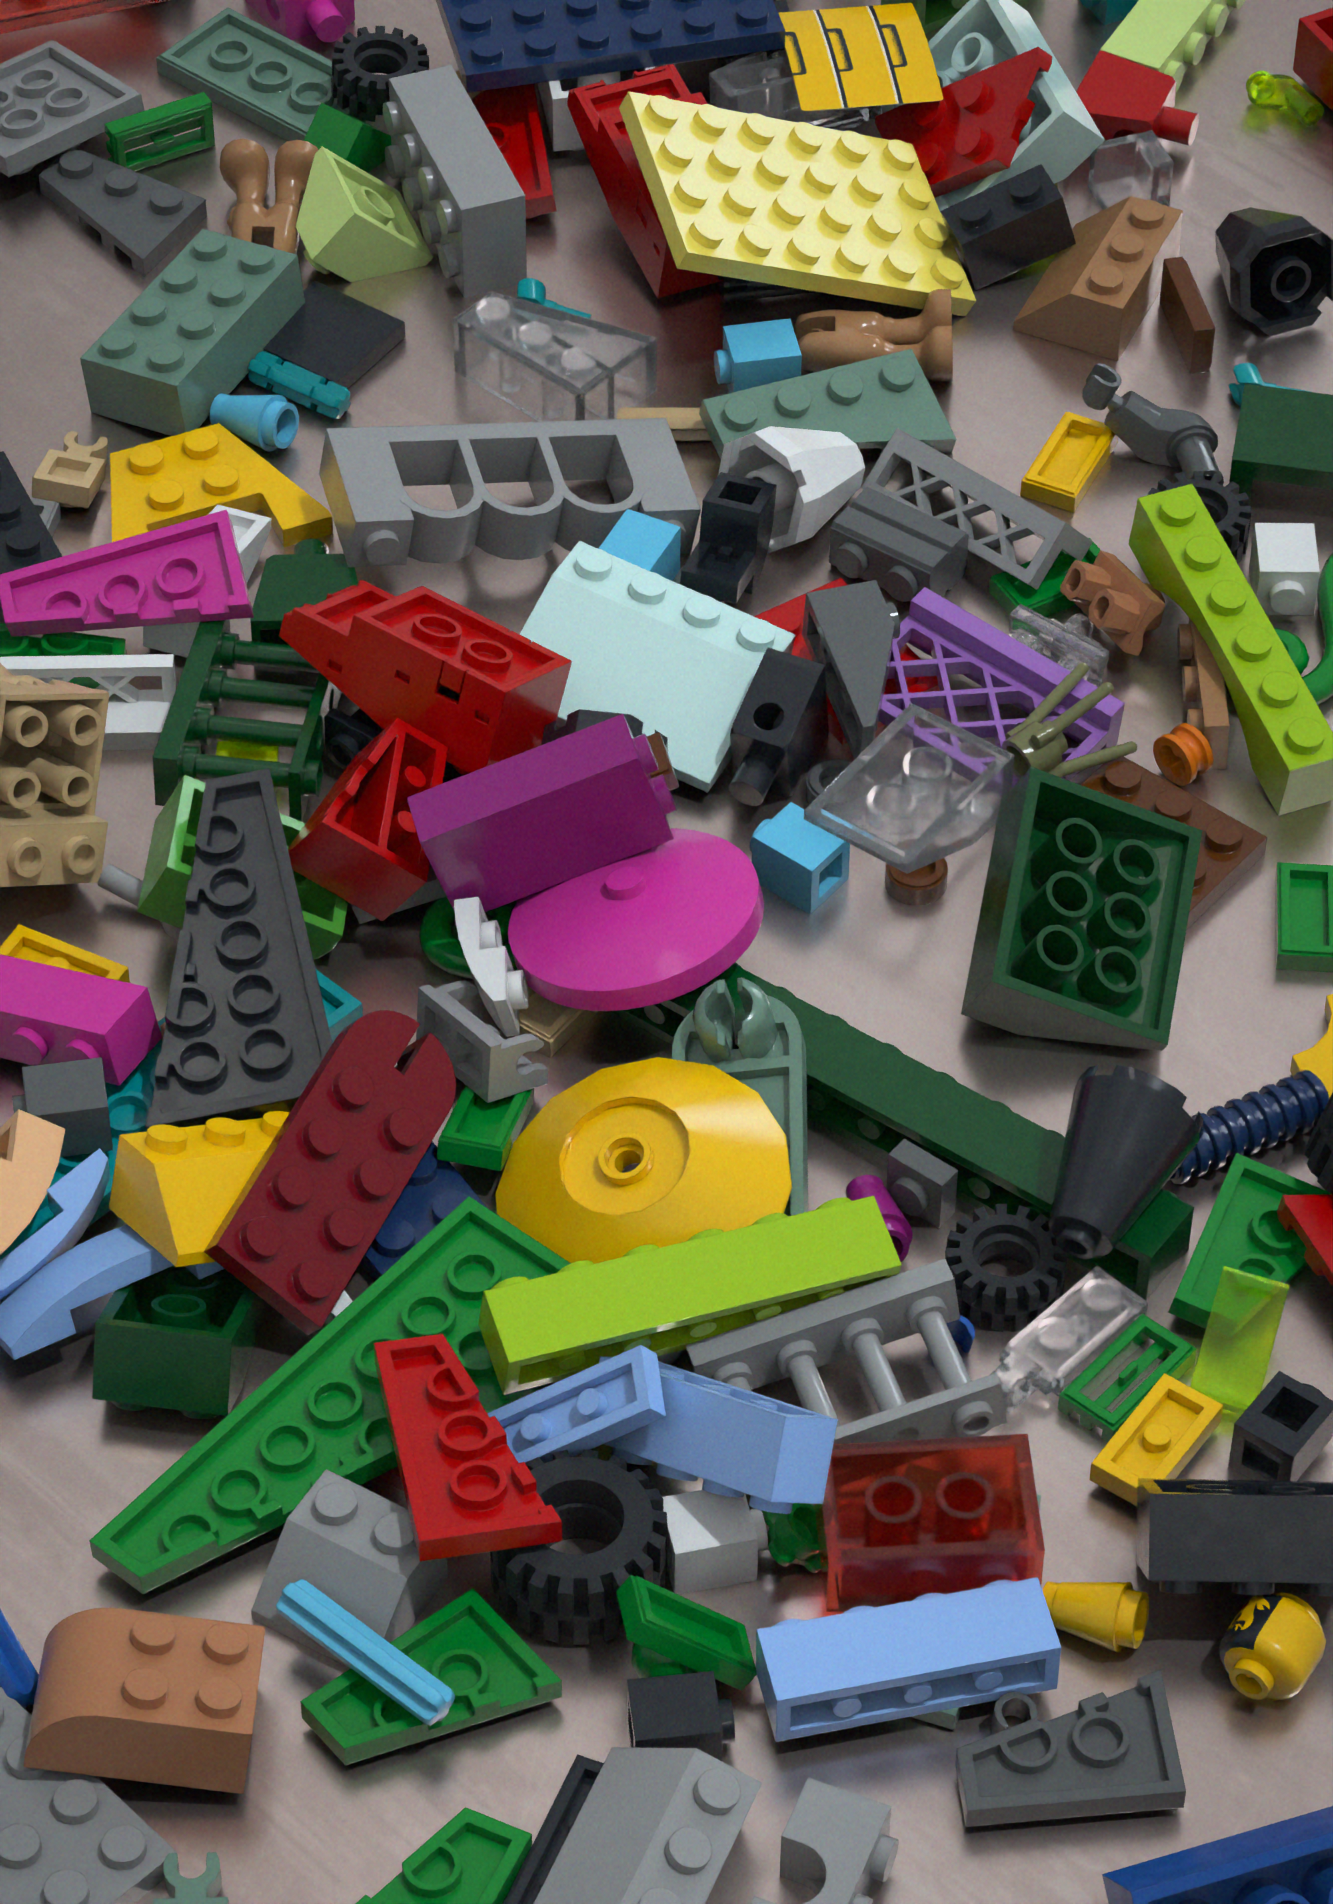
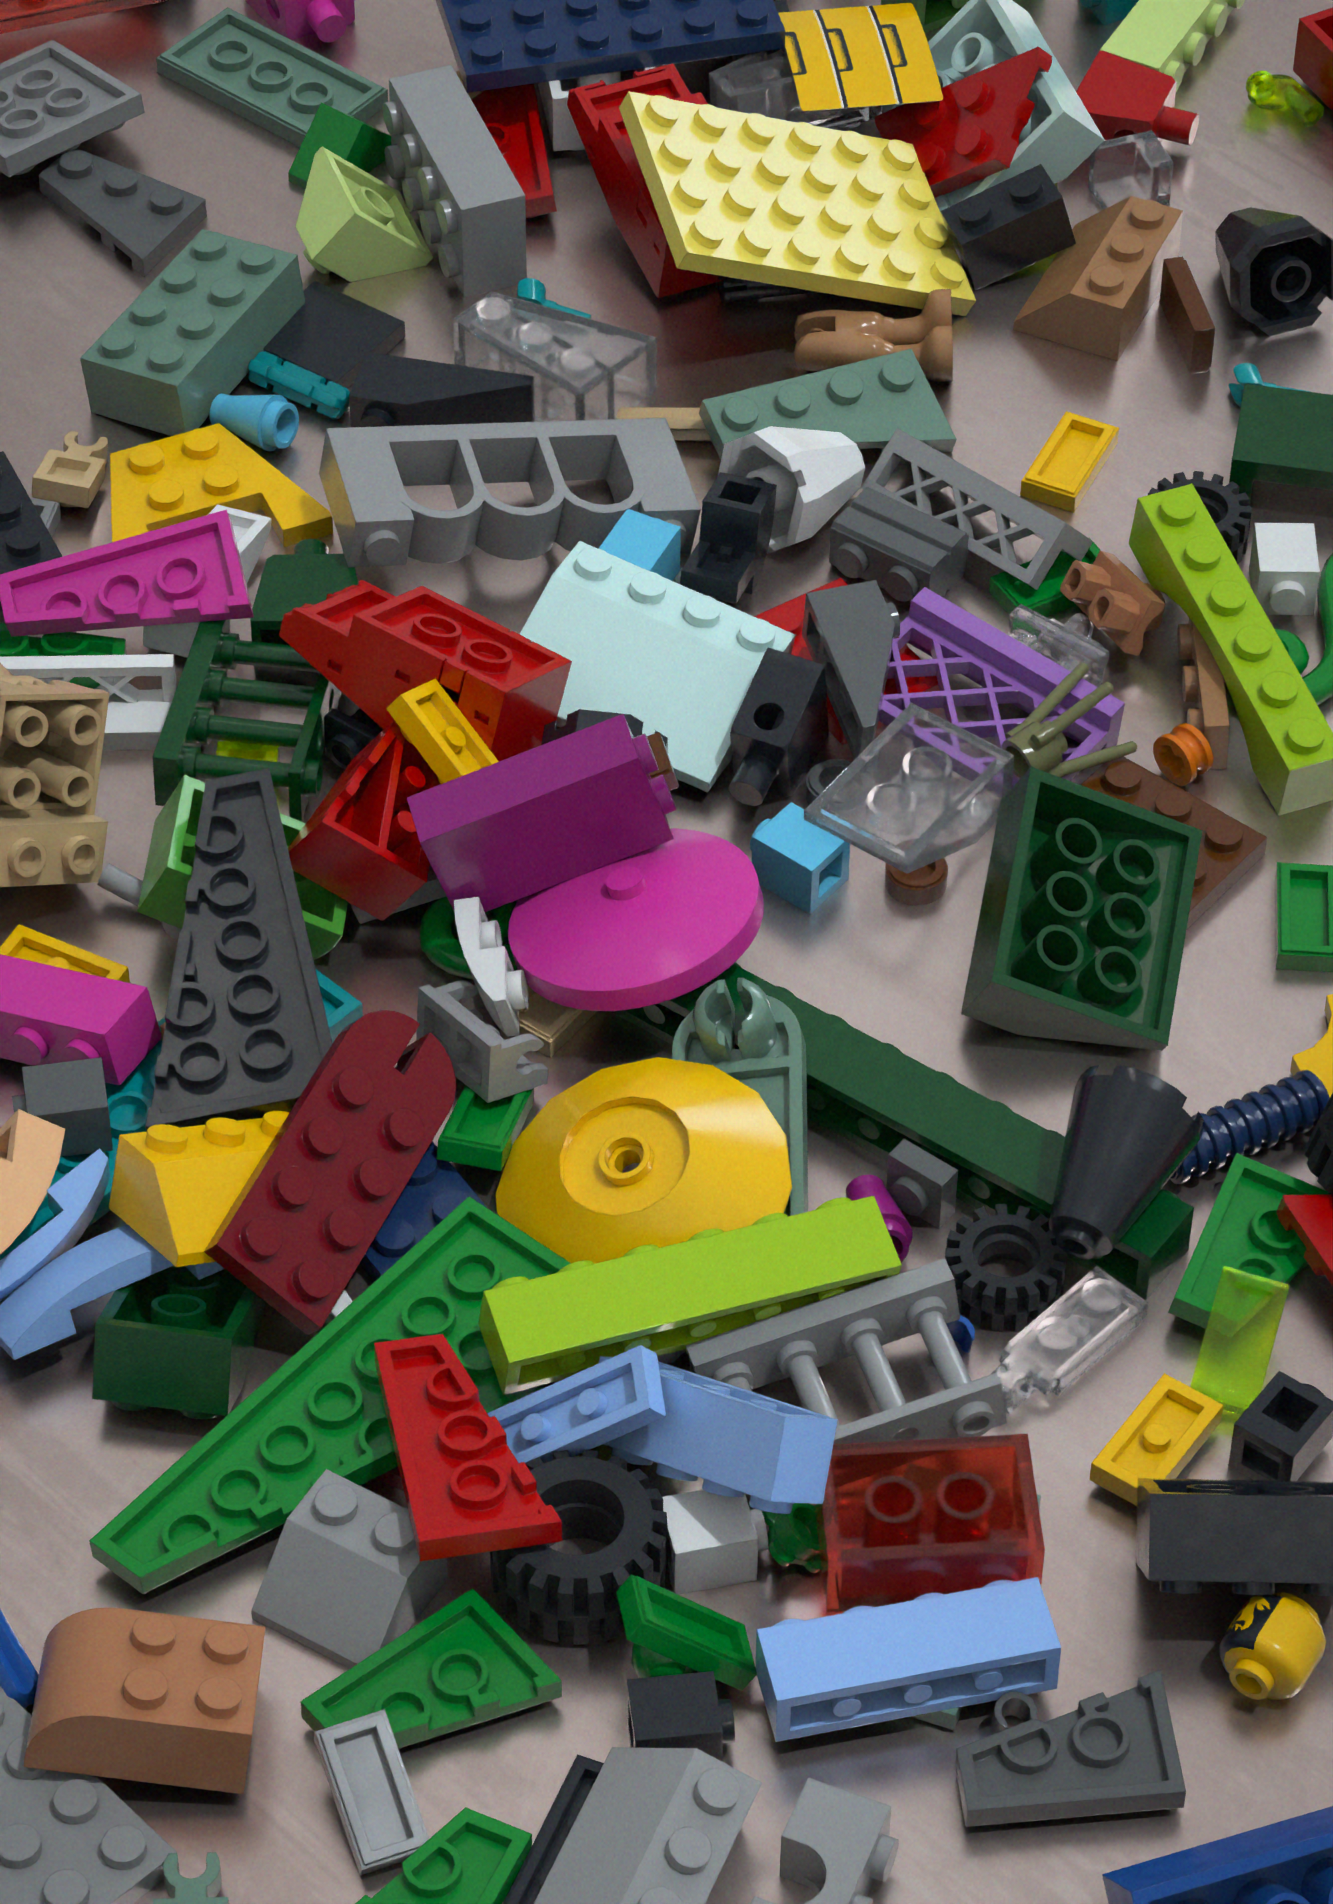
(159, 127): green tile -> none
(247, 172): medium nougat piece -> none
(365, 1652): medium azure axle -> none
(368, 54): black tyre -> none
(371, 1791): none -> light grey tile
(426, 392): none -> black slope
(440, 732): none -> yellow plate
(757, 354): medium azure brick -> none
(1097, 1413): green tile -> none
(1099, 1612): yellow cone -> none
(1150, 431): dark grey arm -> none

